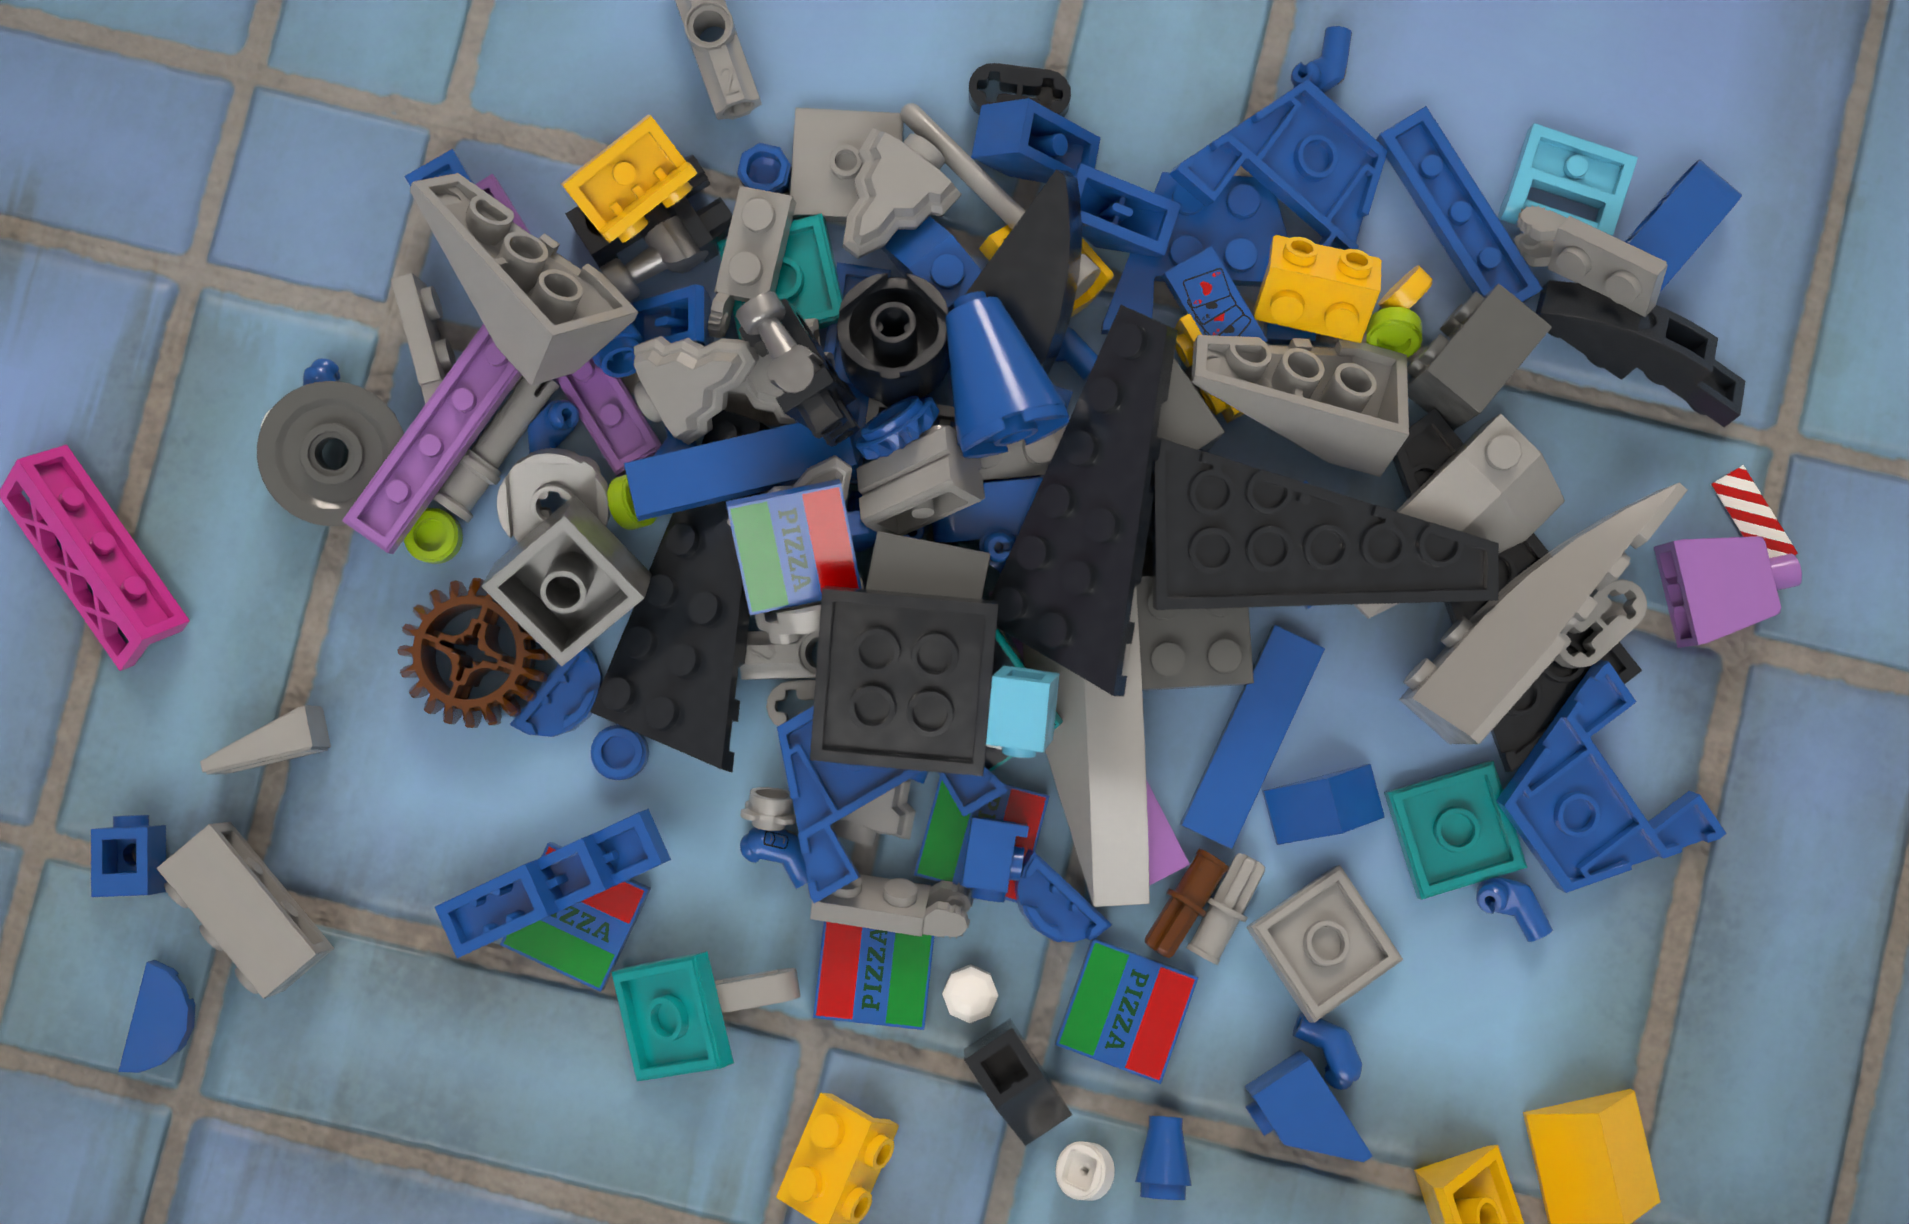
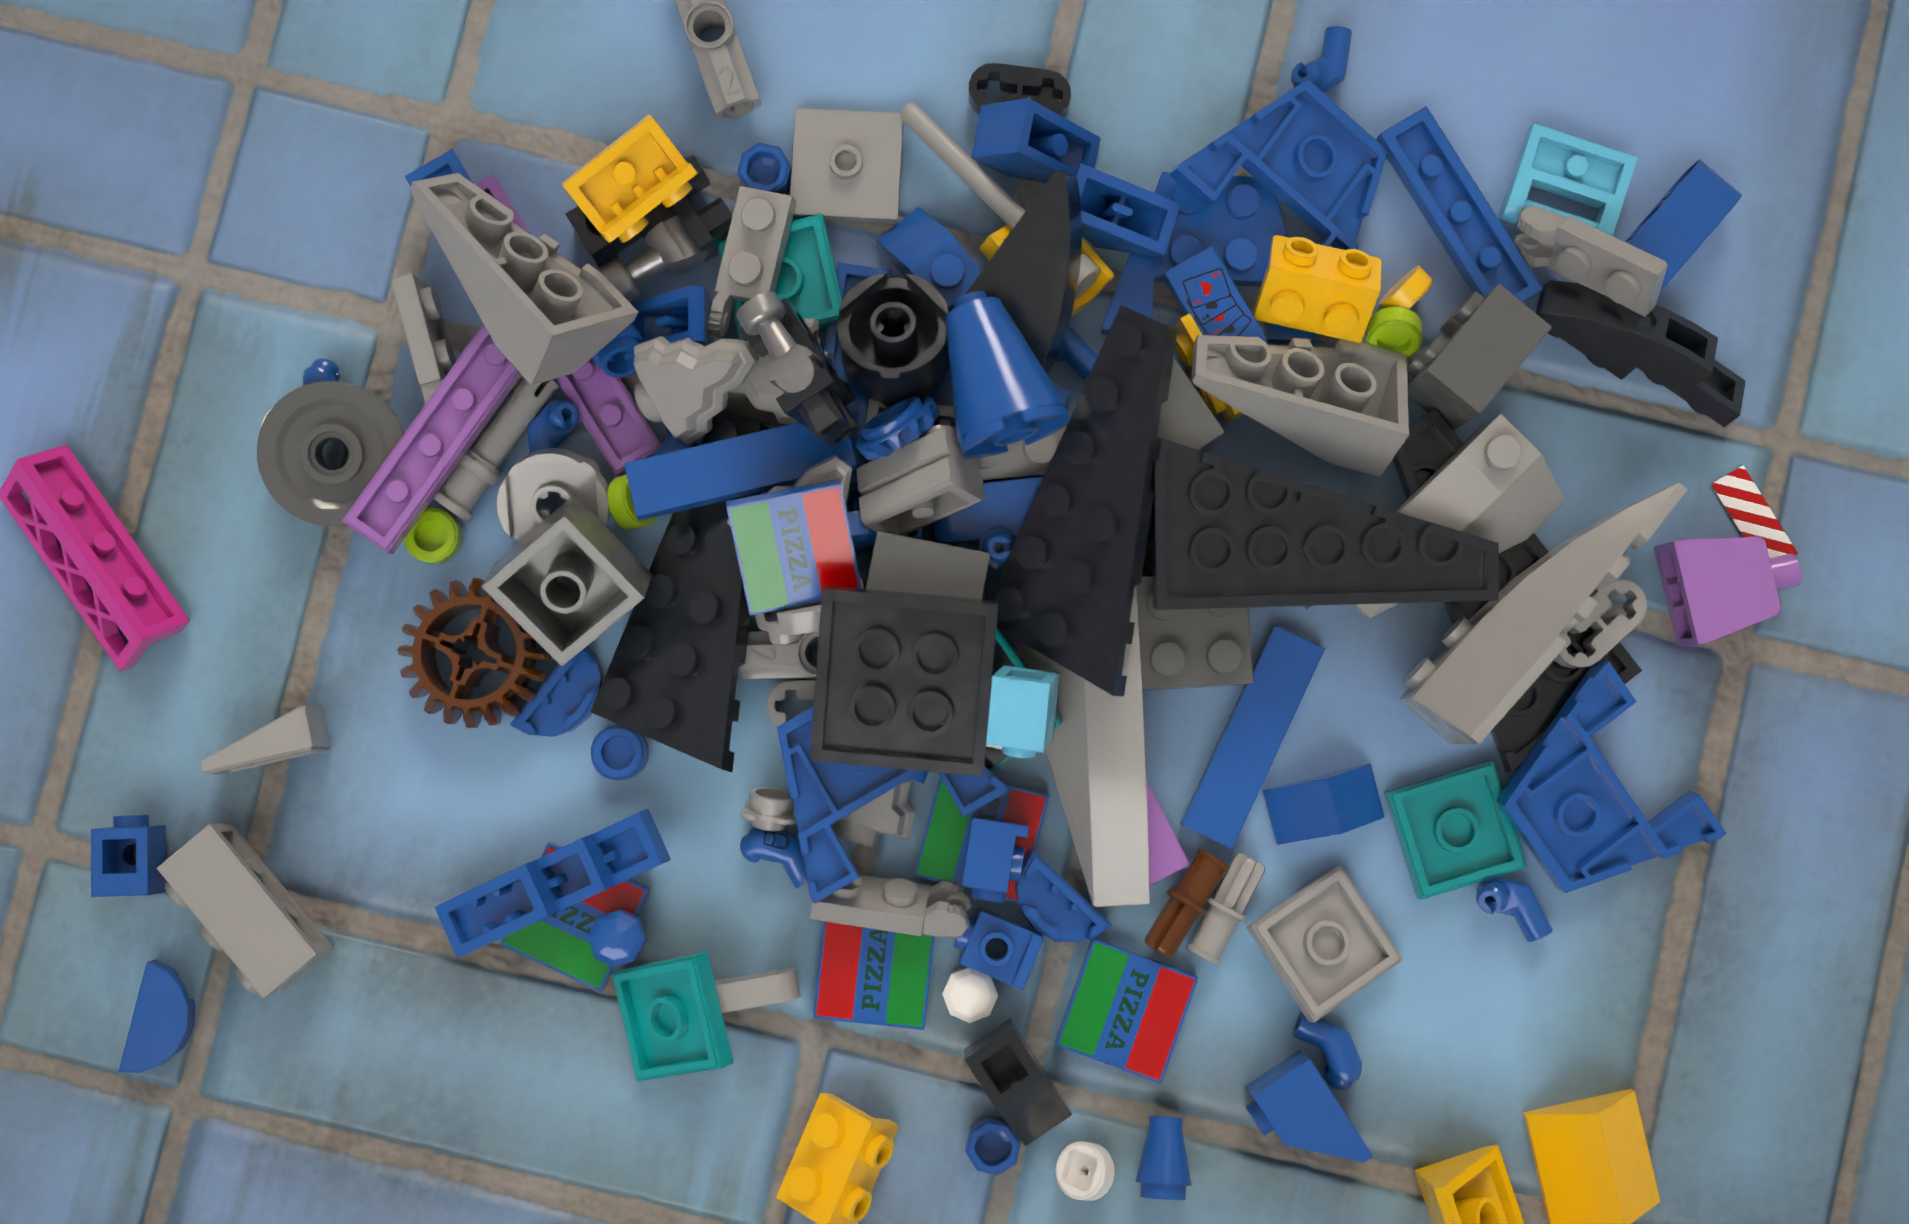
(617, 937): none -> blue tile
(895, 190): light grey rock -> none
(992, 1145): none -> blue tile
(1021, 941): none -> blue brick

